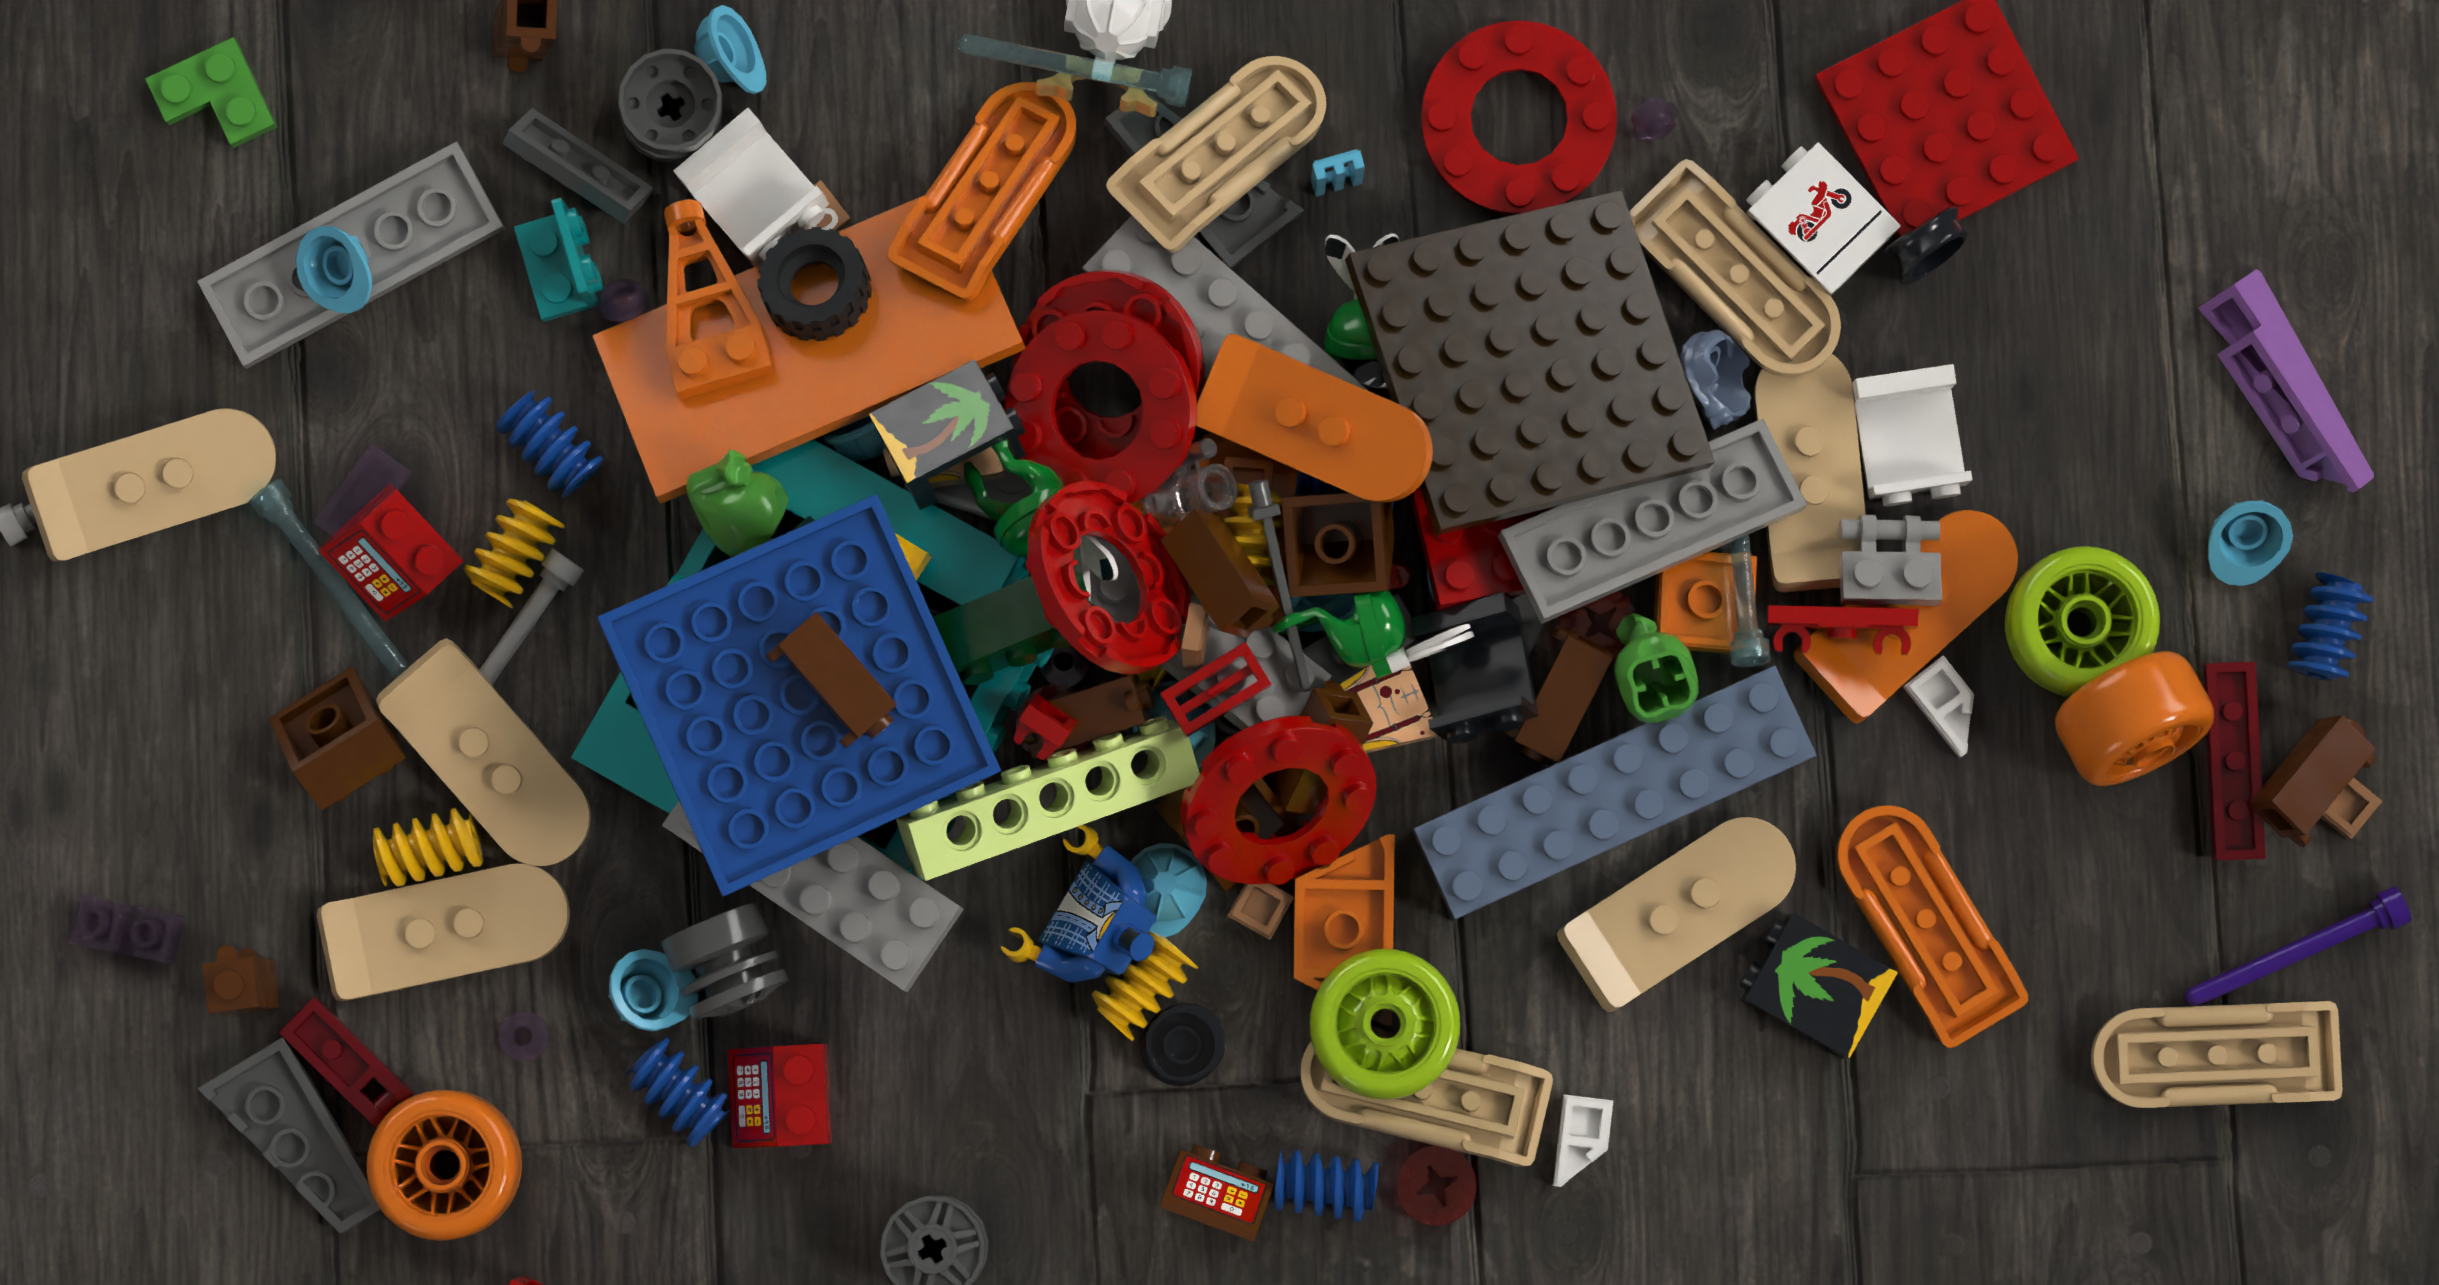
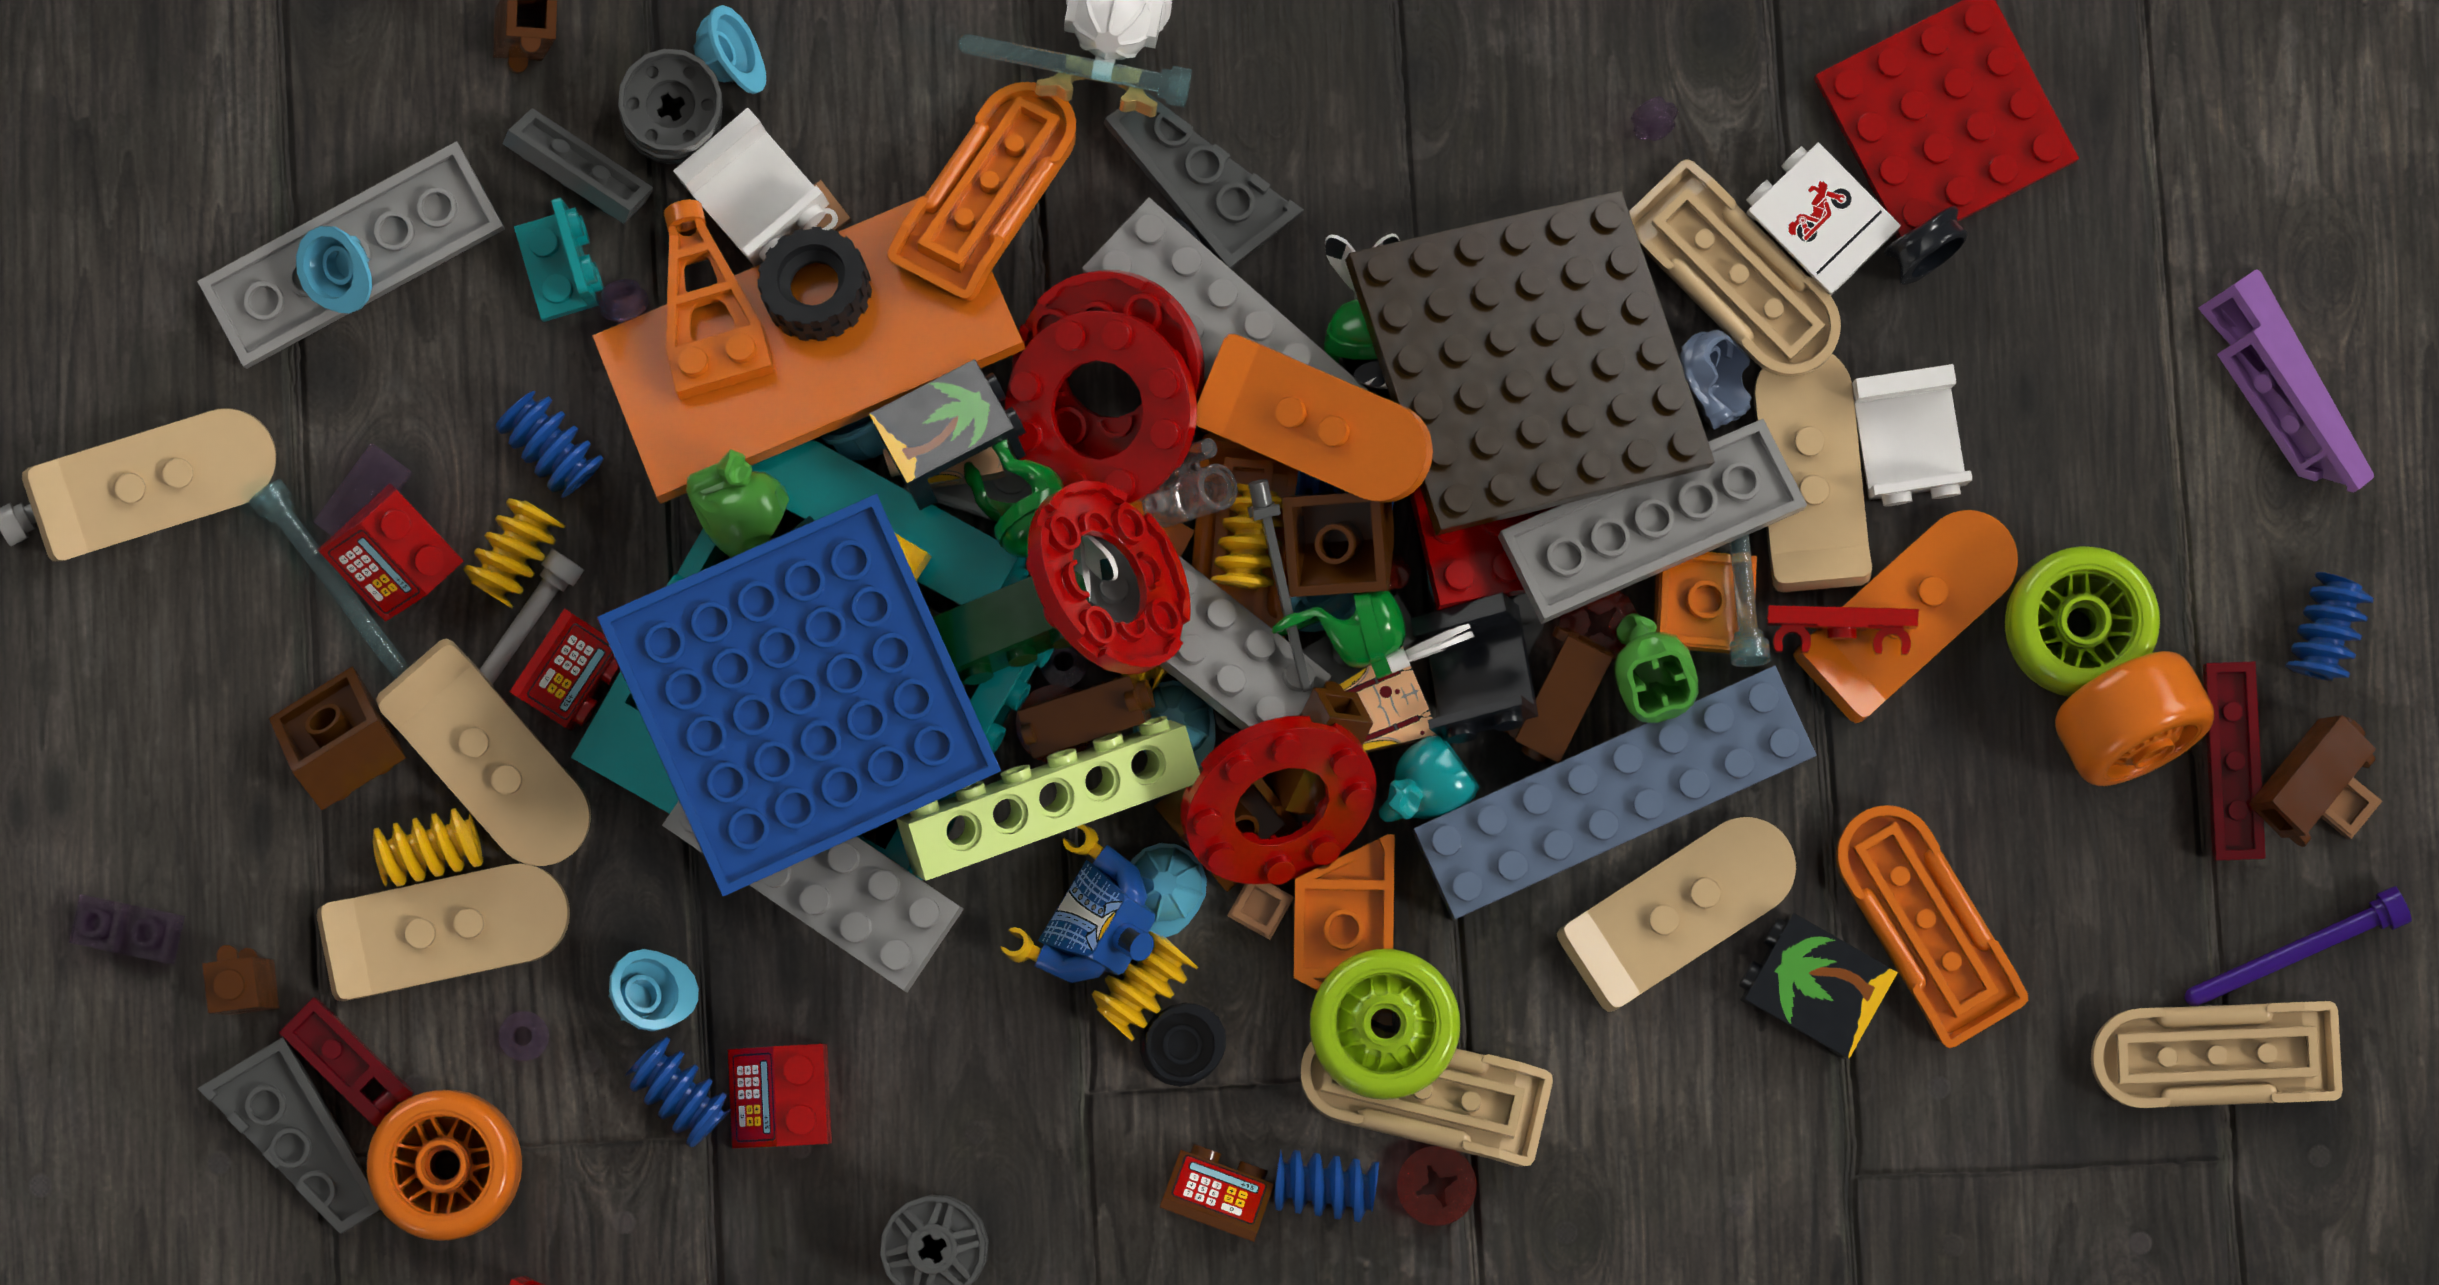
(219, 80): bright green plate -> none
(567, 672): none -> slope
(725, 961): dark grey wheel -> none
(837, 678): reddish brown brick -> none
(1047, 721): red tile -> none
(1195, 637): medium nougat tile -> none
(1220, 149): tan piece -> none
(1220, 573): reddish brown brick -> none
(1252, 668): red tile -> none
(1354, 170): medium azure tile -> none
(1428, 782): none -> teal piece
(1511, 48): red plate -> none
(1581, 1135): white tile -> none
(1890, 577): light grey plate -> none
(1945, 702): white tile -> none
(2248, 542): medium azure piece -> none

